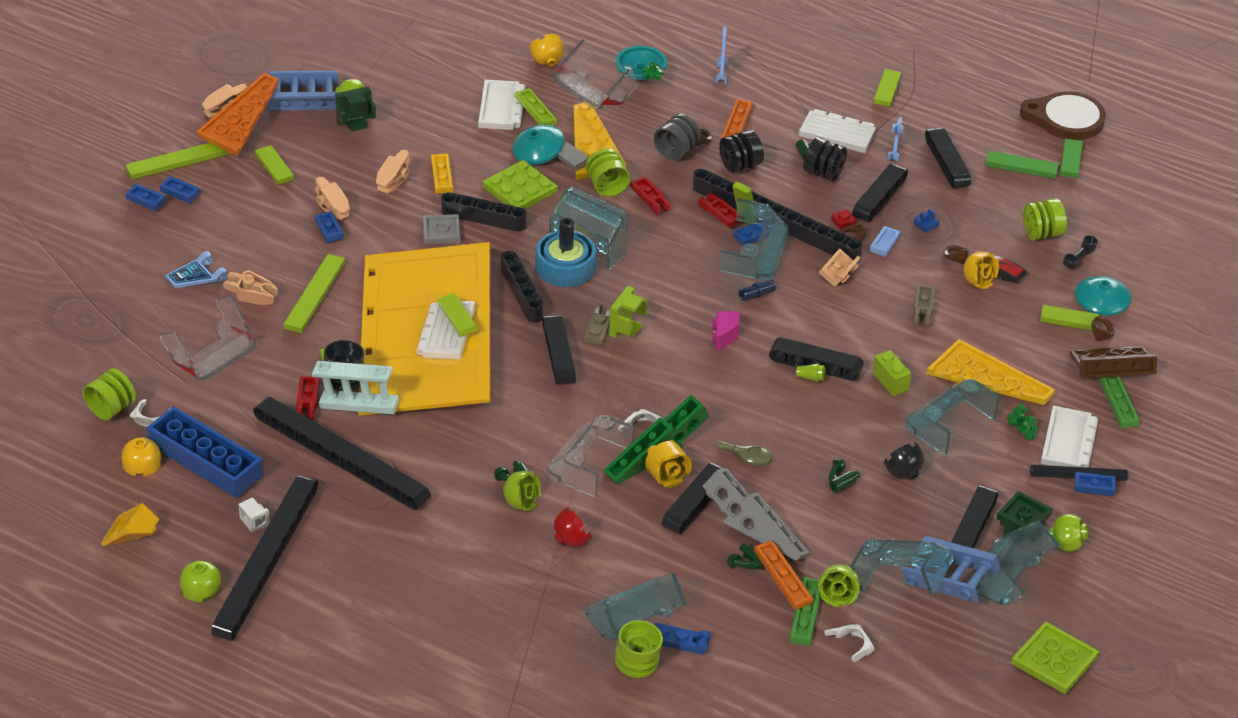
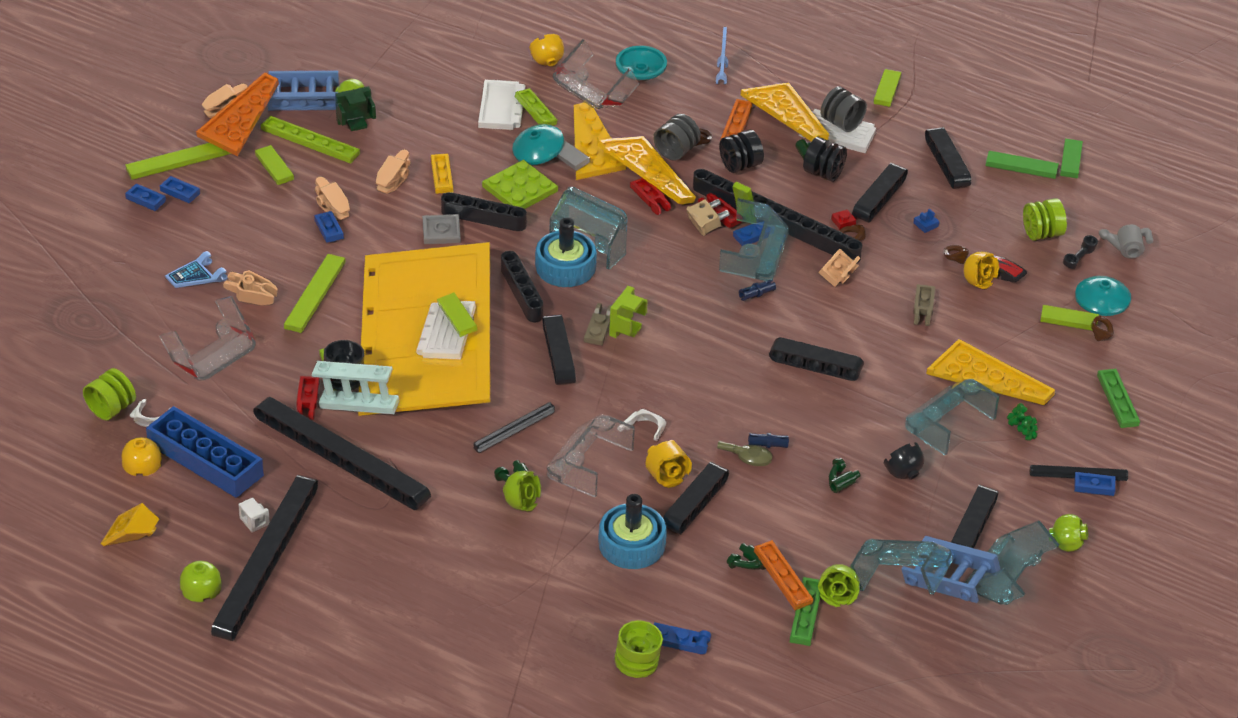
(310, 139): none -> lime tile
(513, 427): none -> black axle
(570, 529): red cylinder -> none
(608, 172): lime wheel -> none
(632, 534): none -> dark azure wheel
(635, 604): clear light blue windscreen -> none
(647, 163): none -> yellow wing
(653, 71): green plant -> none
(675, 427): green brick -> none
(704, 216): none -> tan piece
(726, 328): dark pink slope -> none
(766, 522): light grey brick -> none
(768, 440): none -> dark blue pin
(787, 107): none -> yellow wing
(811, 372): lime cone -> none
(843, 109): none -> dark grey wheel
(855, 630): white helmet -> none
(885, 241): light blue tile -> none
(891, 372): lime brick -> none
(898, 128): light blue flag -> none
(1022, 511): dark green panel -> none
(1055, 657): lime plate -> none
(1065, 114): piece -> none
(1069, 438): white hinge -> none
(1114, 361): reddish brown fence -> none
(1128, 239): none -> light grey piece

